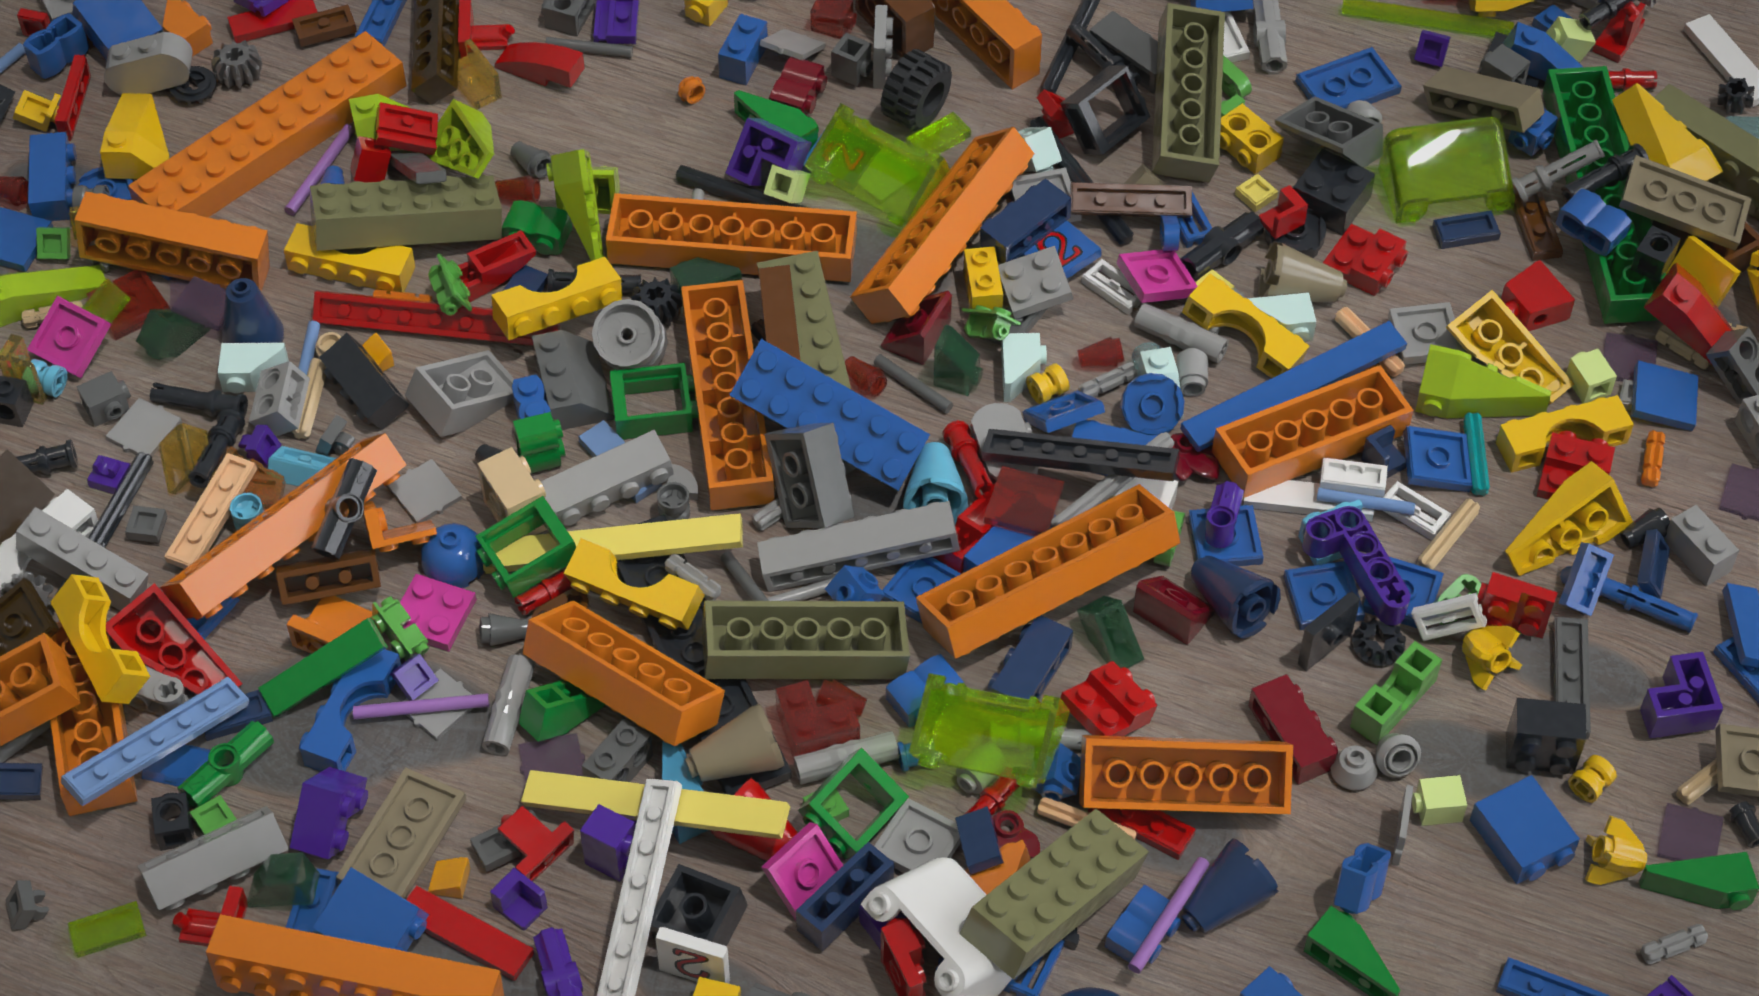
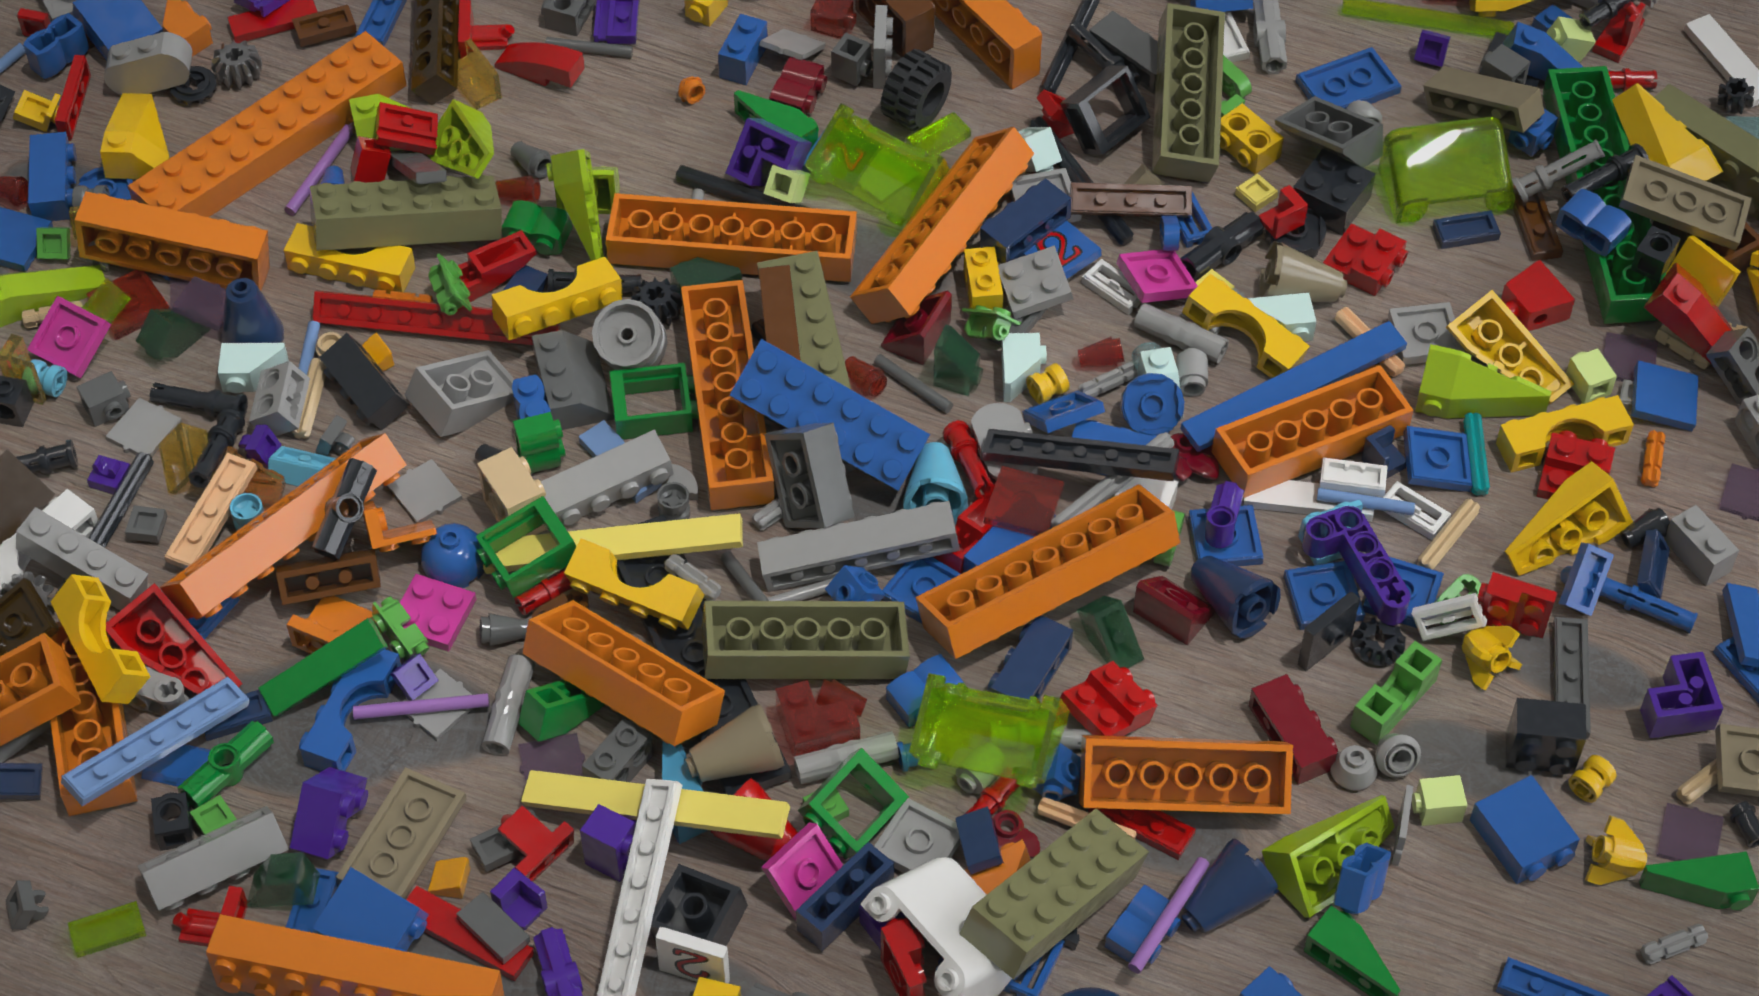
(493, 927): none -> dark grey tile
(1311, 859): none -> lime wedge

